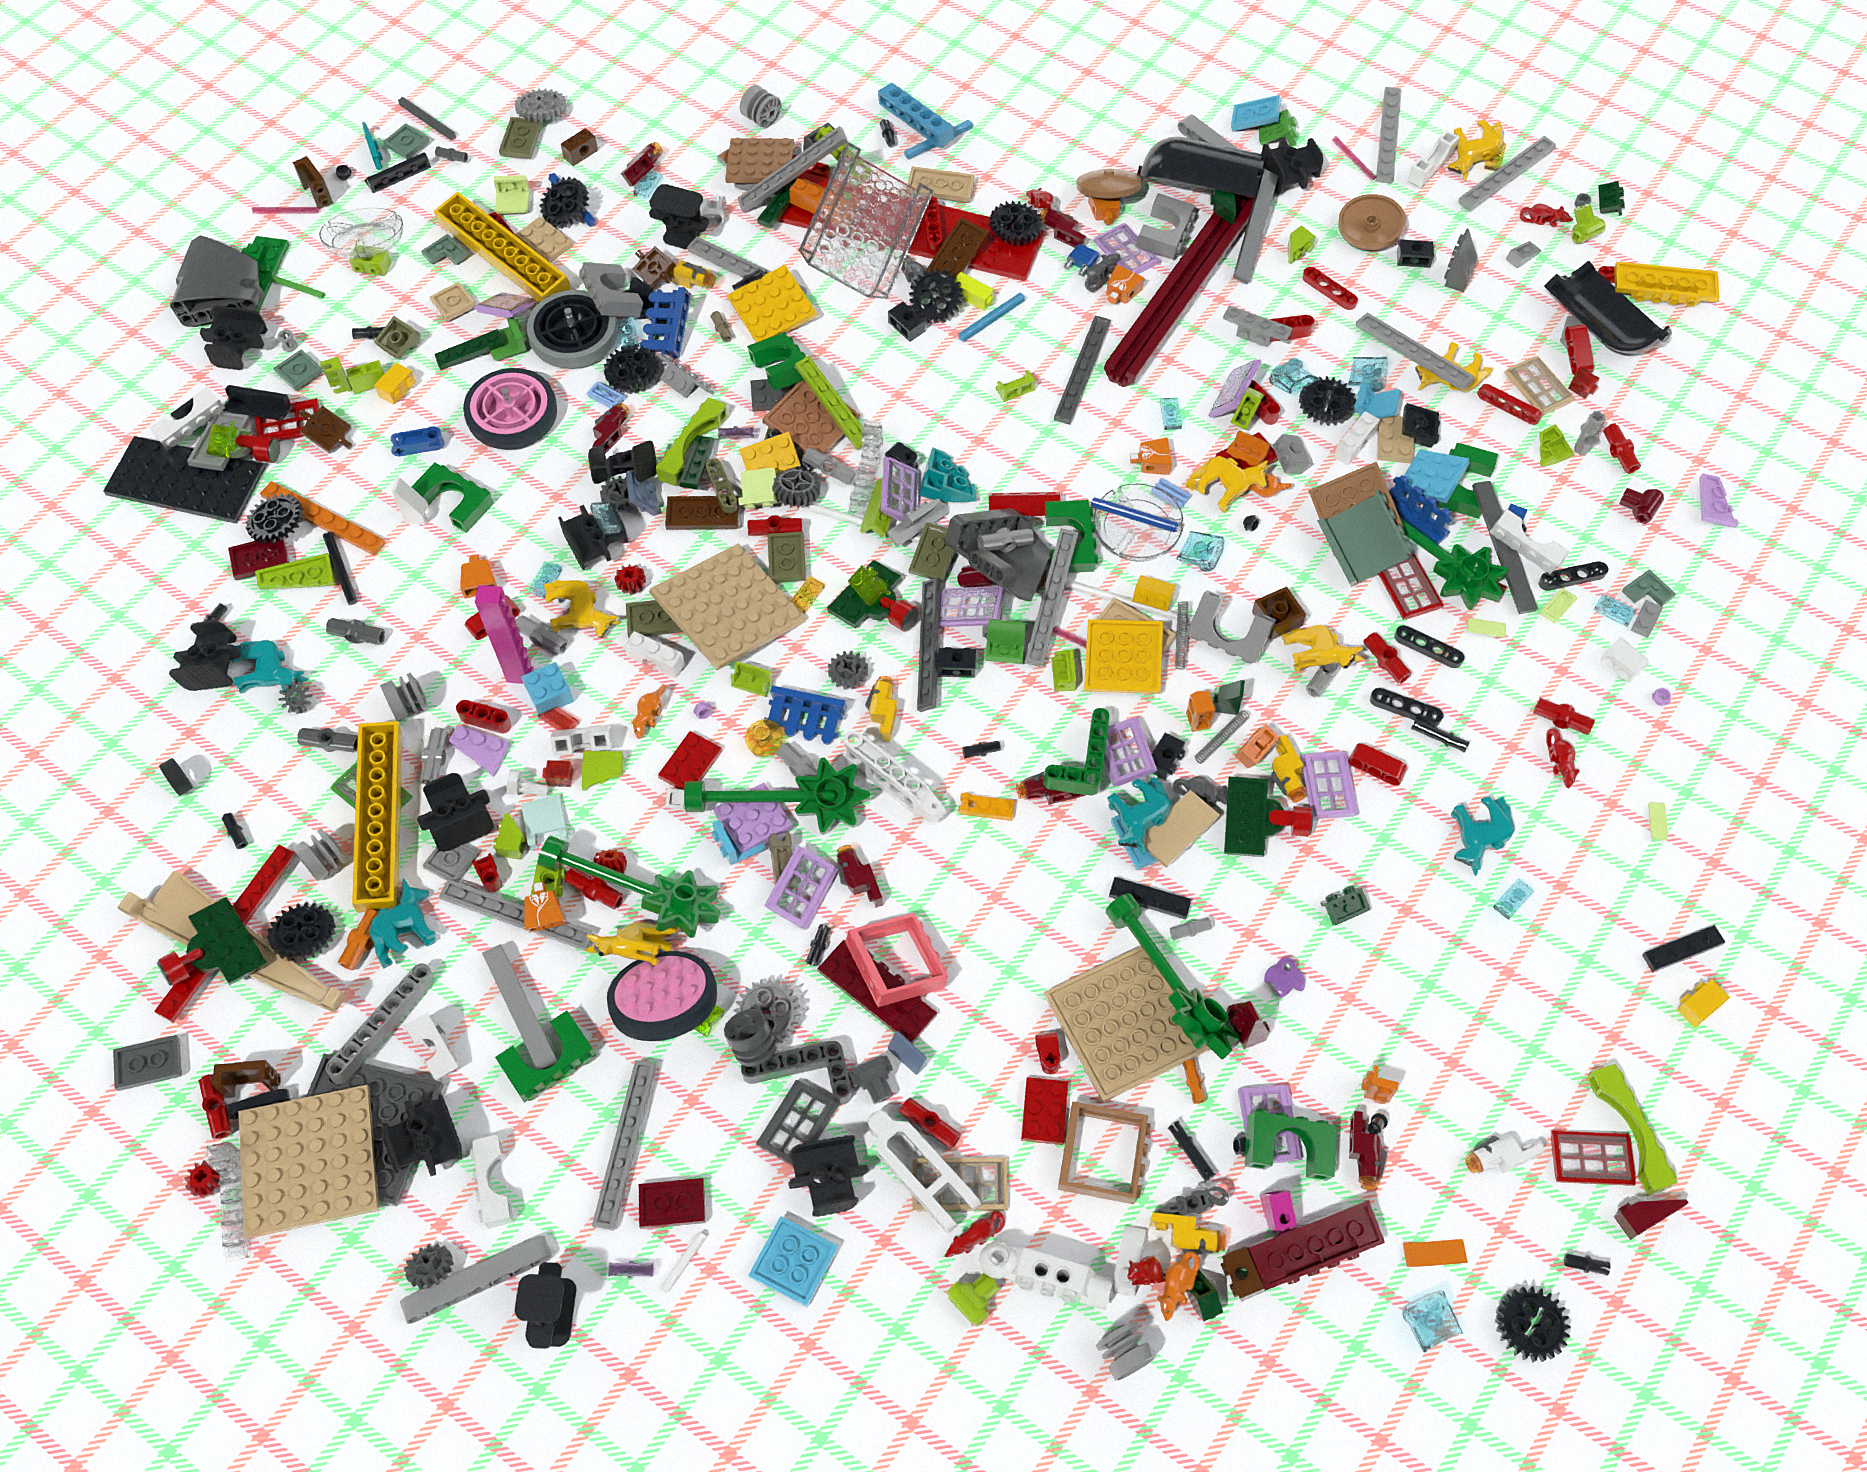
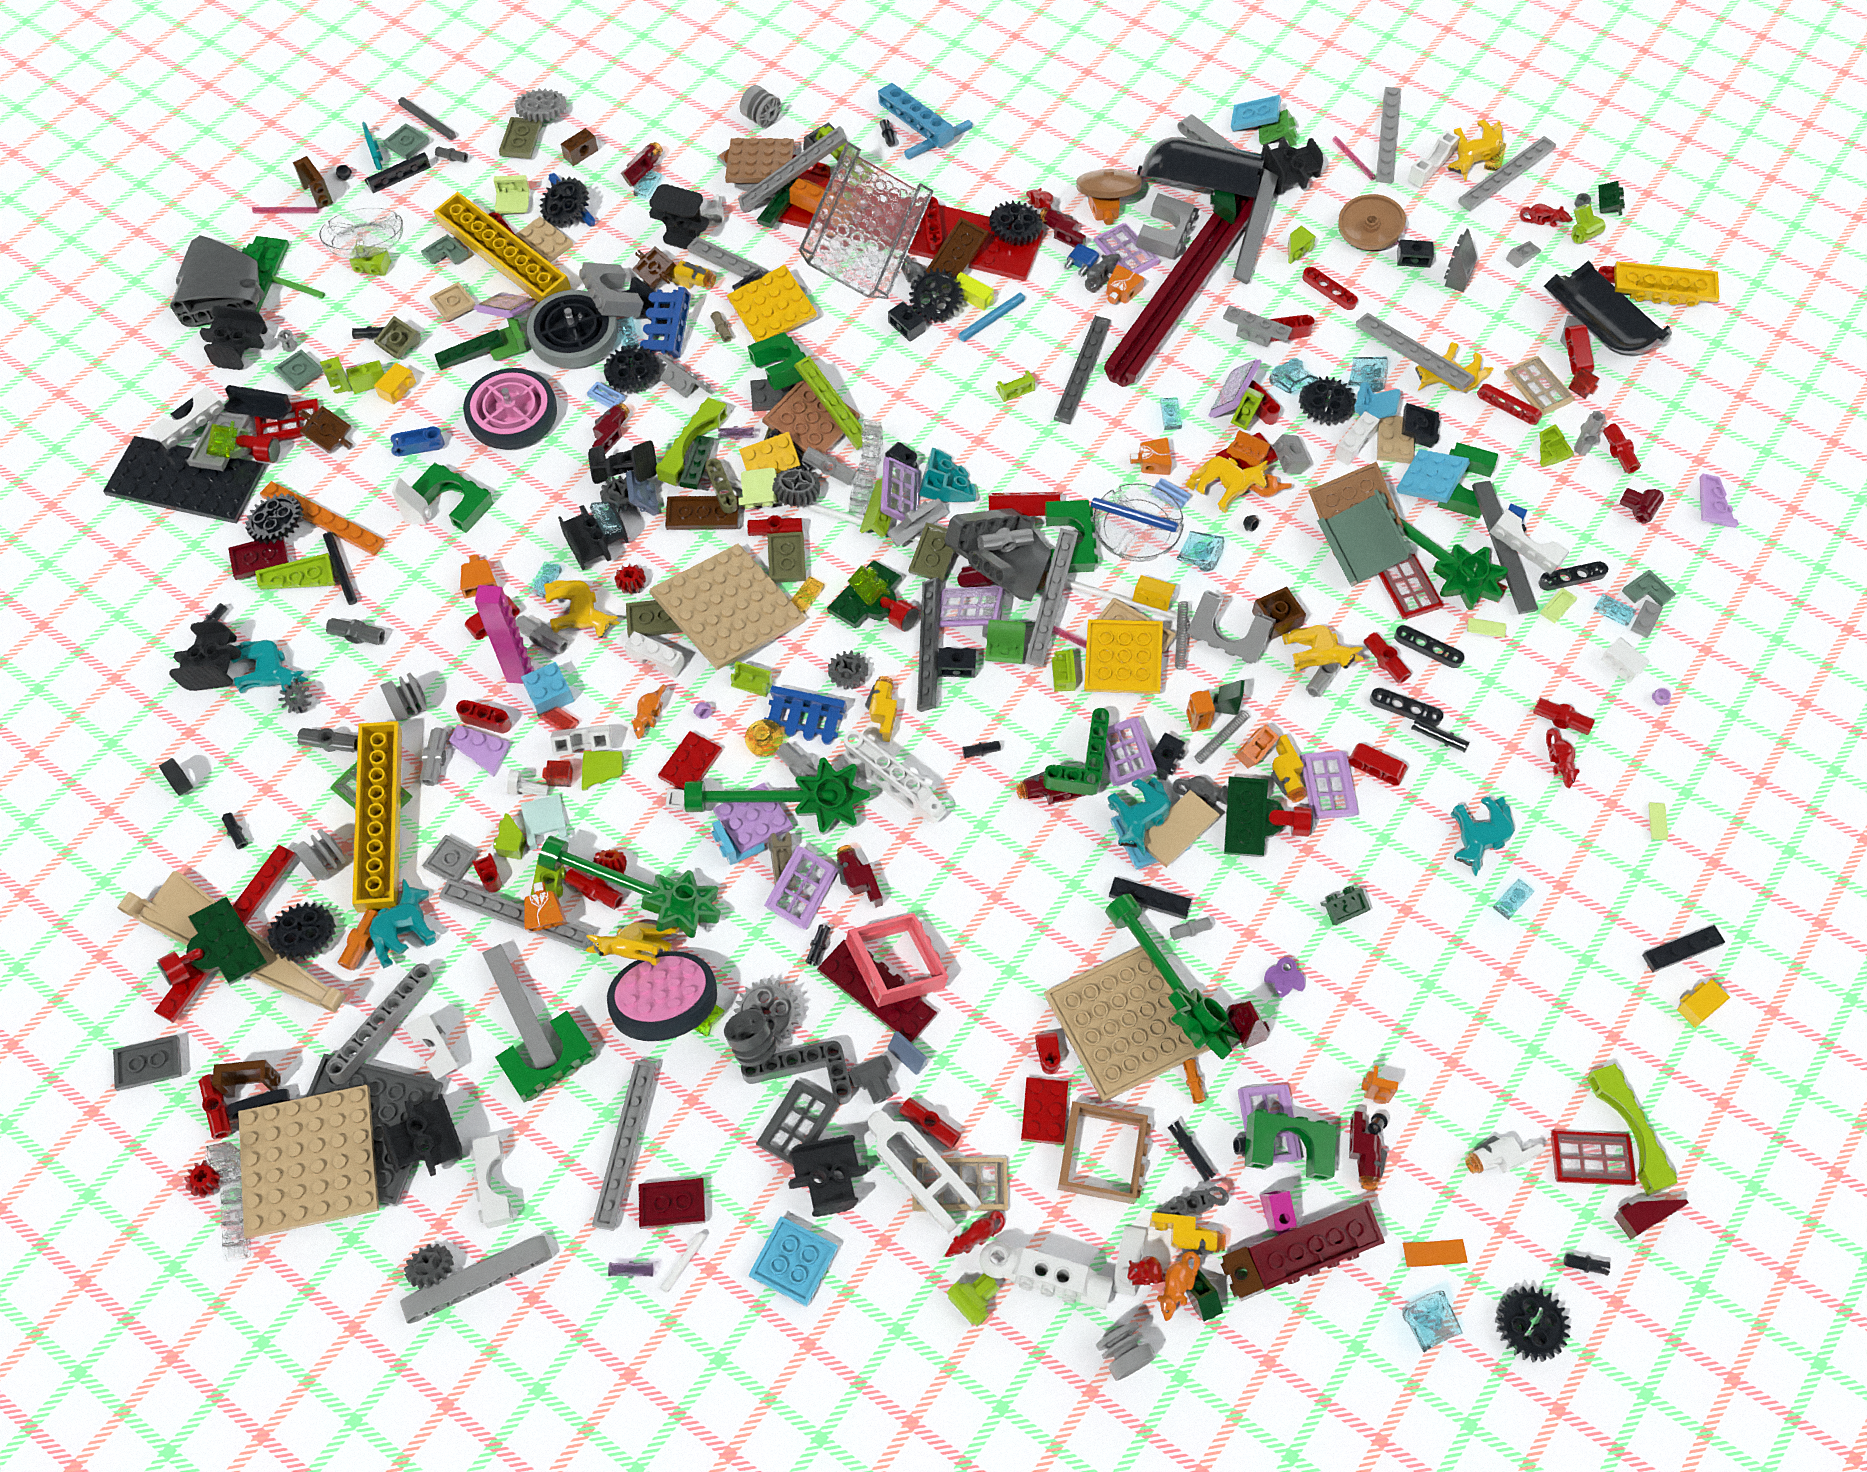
(455, 814): black piece -> none
(547, 1306): black piece -> none
(946, 184): tan plate -> none
(986, 807): light orange plate -> none
(1420, 518): blue fence -> none

